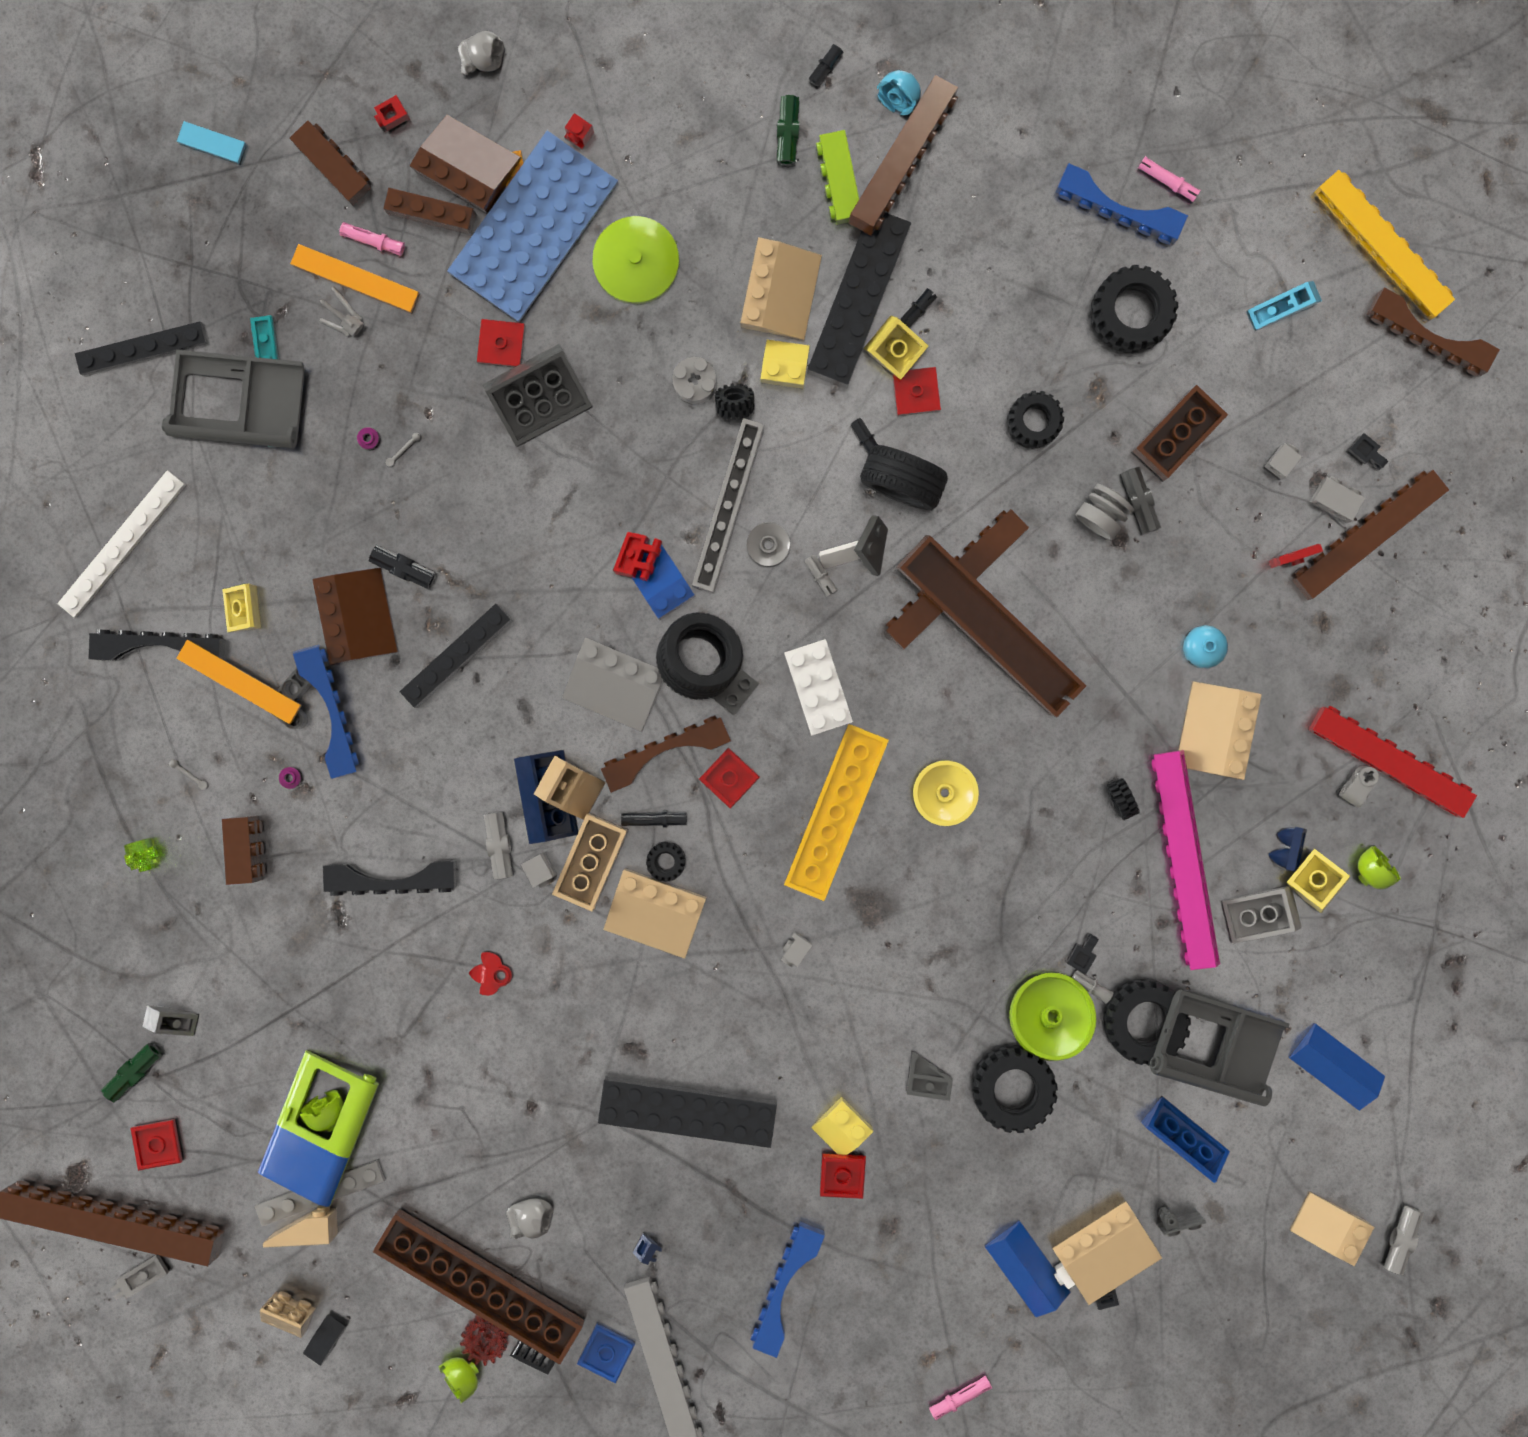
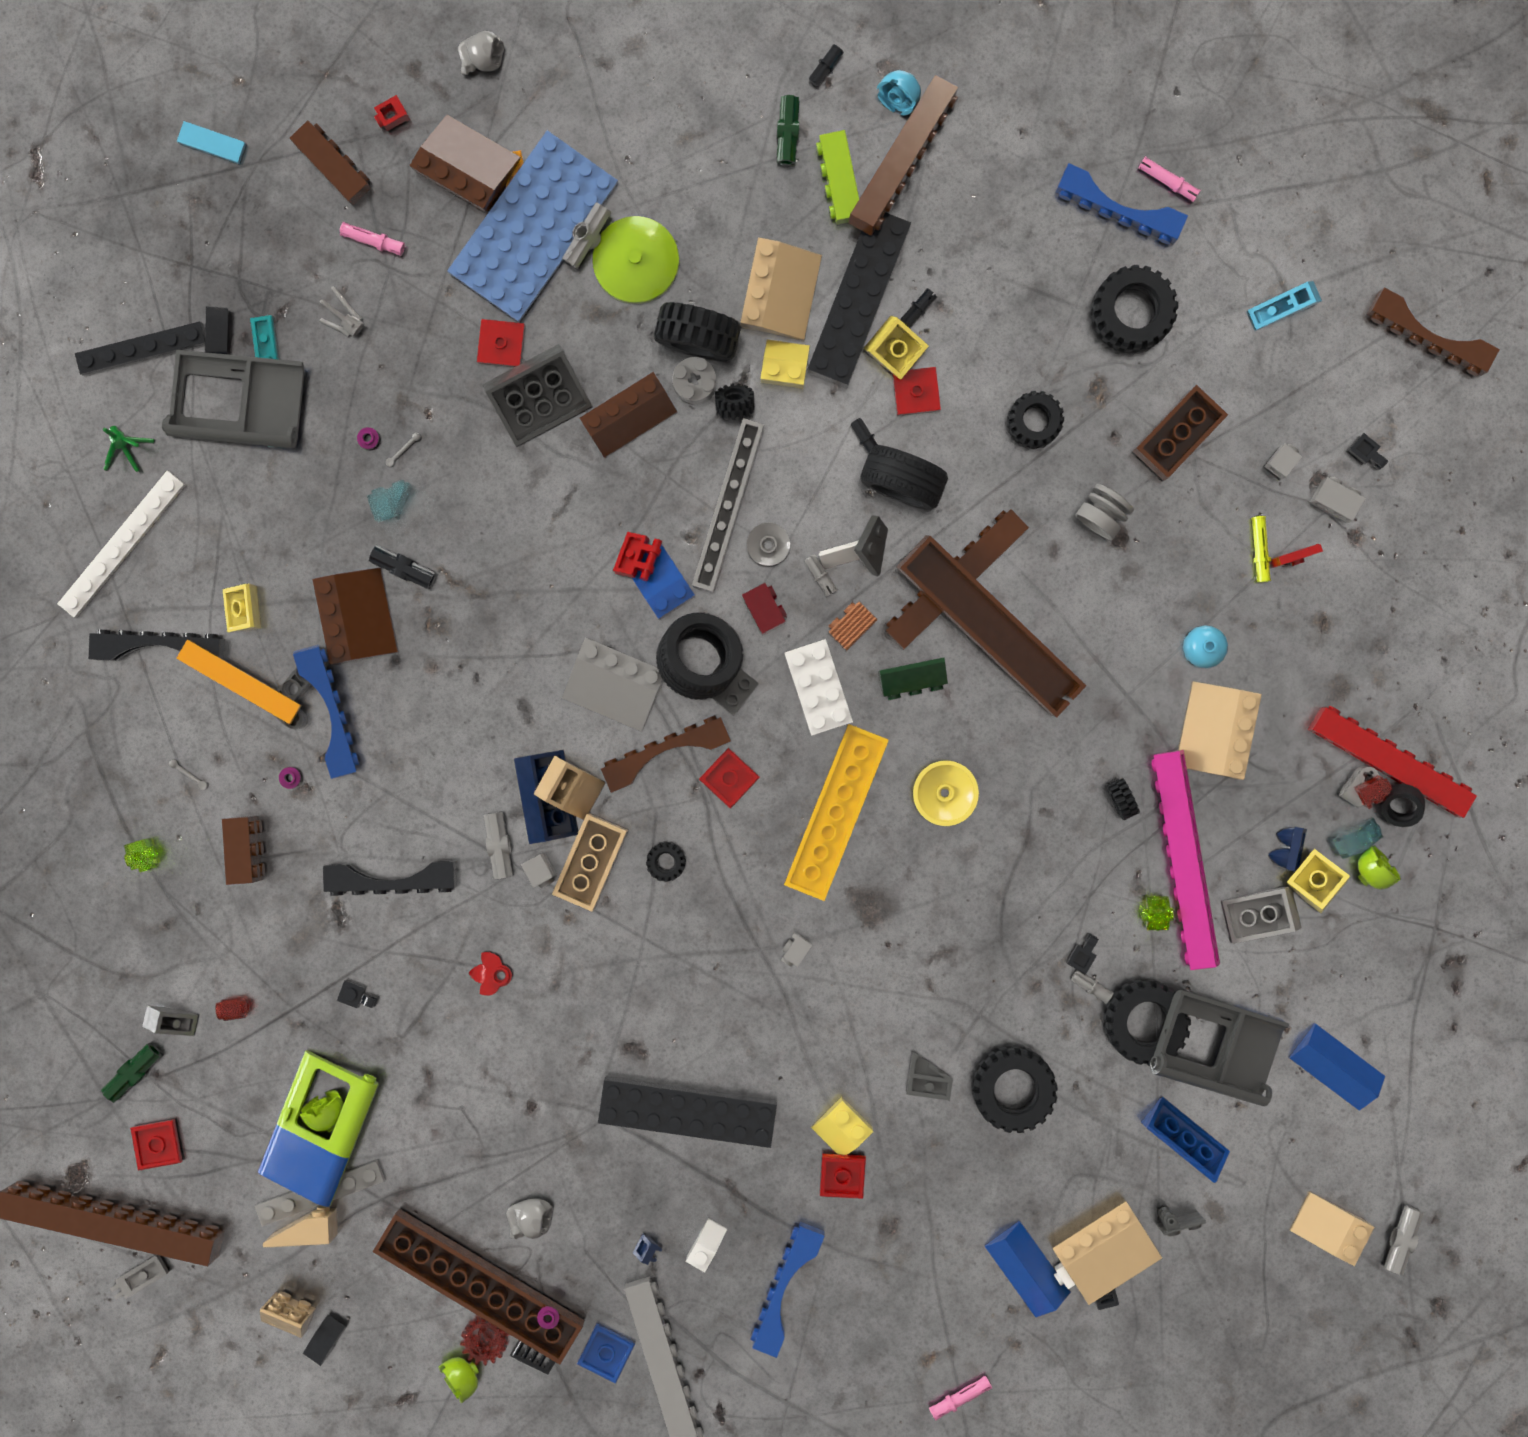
(119, 441): none -> green plant
(216, 330): none -> black slope
(232, 1008): none -> clear red brick
(353, 994): none -> black plate
(354, 278): light orange tile -> none
(389, 502): none -> clear light blue slope
(430, 211): reddish brown brick -> none
(456, 656): black brick -> none
(548, 1310): none -> magenta plate
(578, 131): red brick -> none
(586, 235): none -> light grey piece
(628, 414): none -> reddish brown slope
(654, 913): tan slope -> none
(659, 819): black pin -> none
(697, 331): none -> black tyre
(706, 1245): none -> white slope
(764, 608): none -> dark red brick
(852, 625): none -> nougat brick
(913, 678): none -> dark green slope
(1052, 1016): lime dish -> none
(1141, 499): dark grey piece -> none
(1157, 913): none -> clear neon green brick
(1261, 549): none -> neon yellow pin
(1358, 838): none -> clear light blue slope
(1369, 535): reddish brown brick -> none
(1373, 791): none -> clear red brick
(1385, 245): yellow brick -> none
(1400, 819): none -> black tyre

